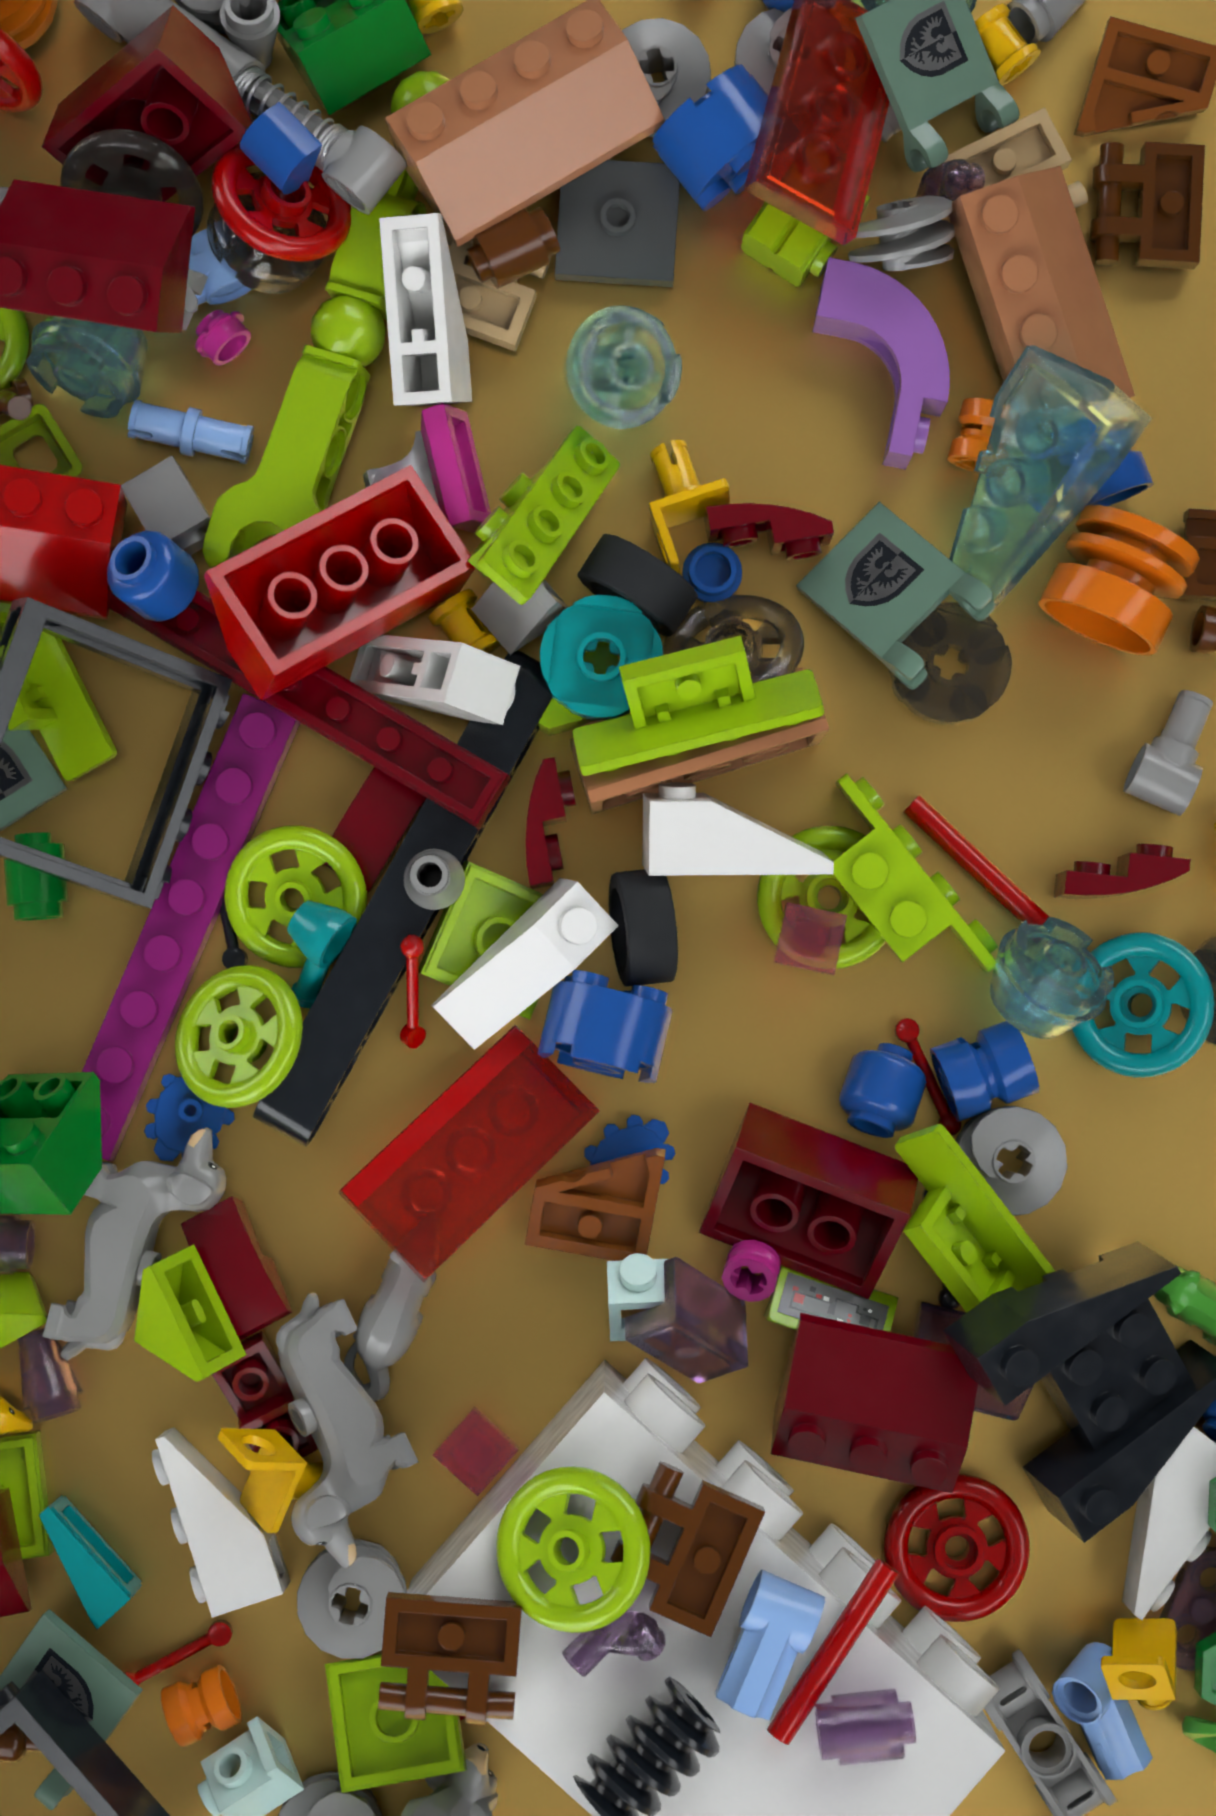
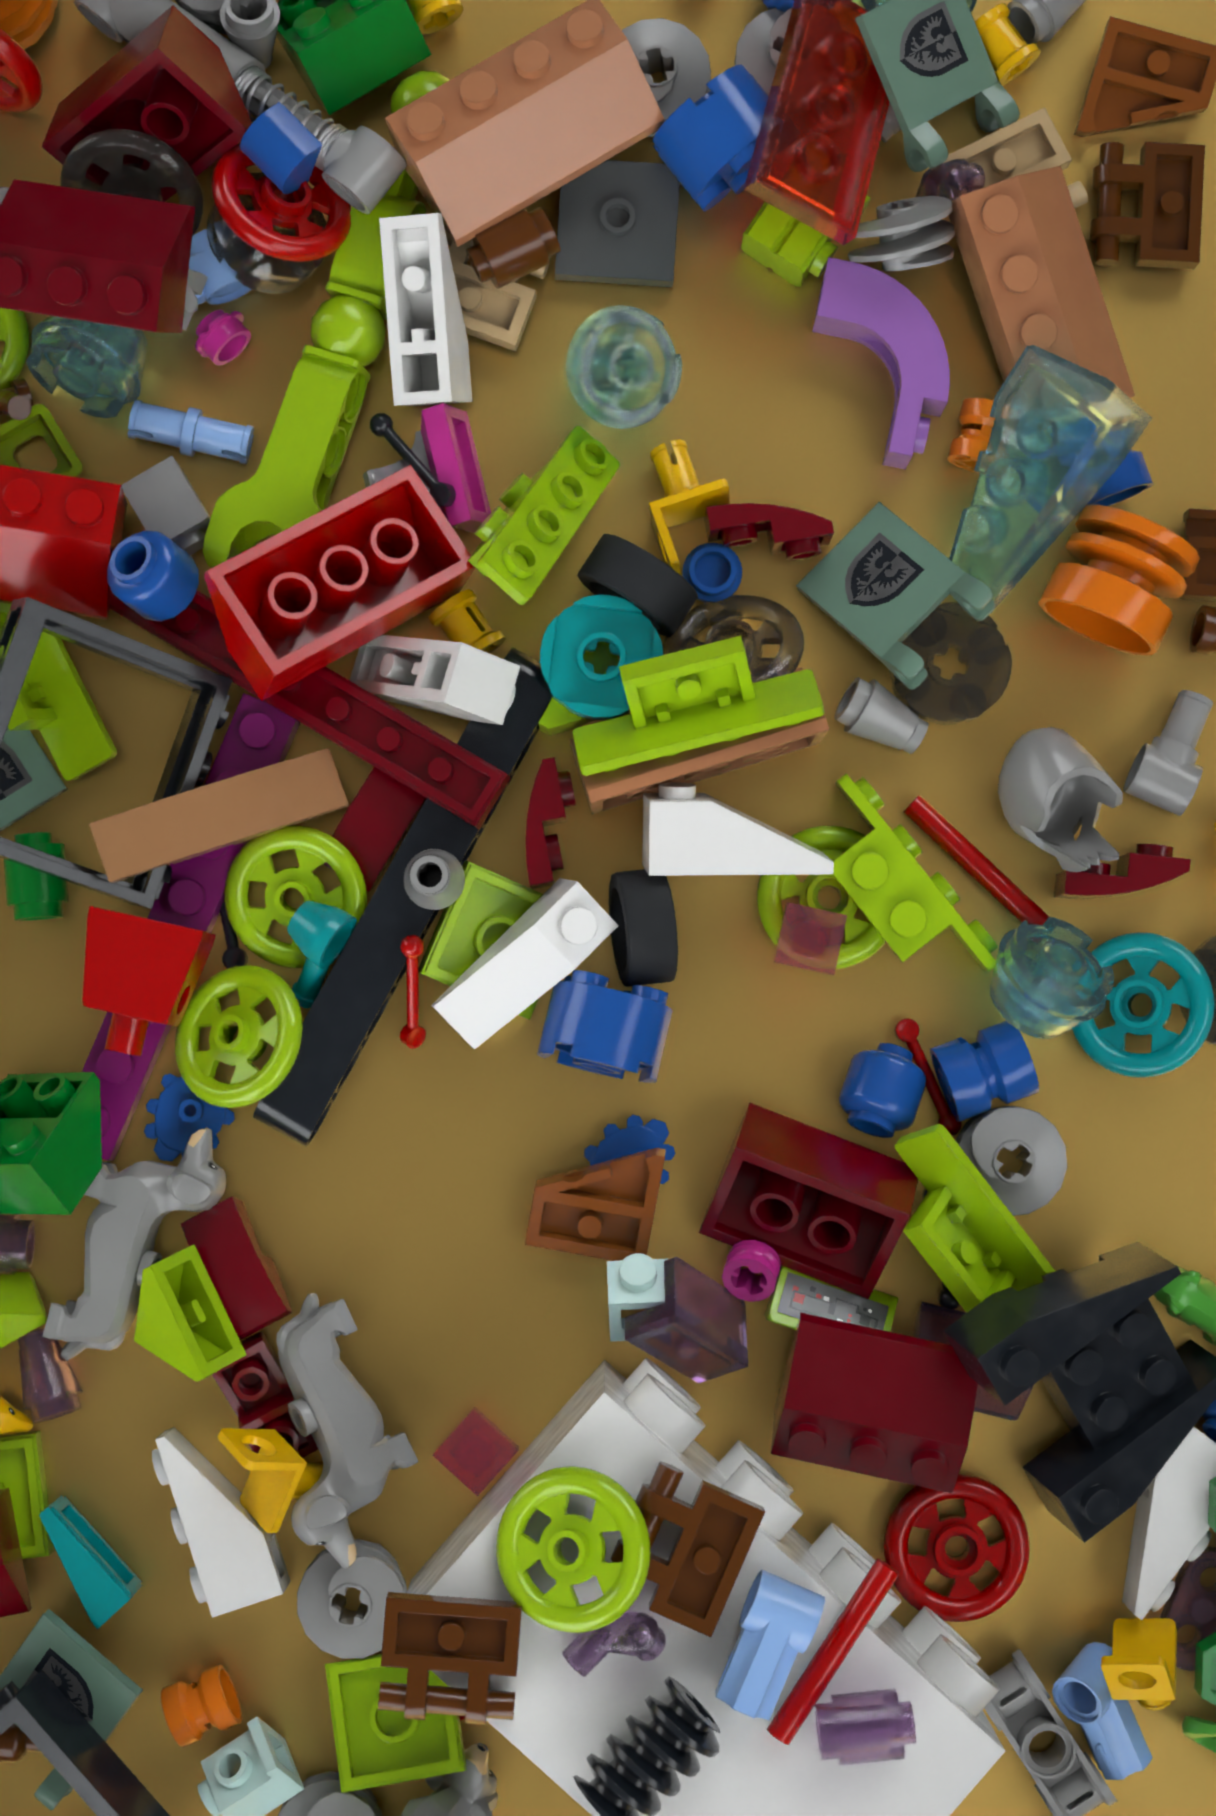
(140, 973): none -> red torso
(218, 815): none -> medium nougat slope
(218, 1635): red hinge -> none
(388, 1324): light grey animal -> none
(443, 493): none -> black hinge
(468, 1153): clear red tile -> none
(515, 623): light grey slope -> none
(879, 716): none -> light grey cone
(1053, 789): none -> light grey helmet

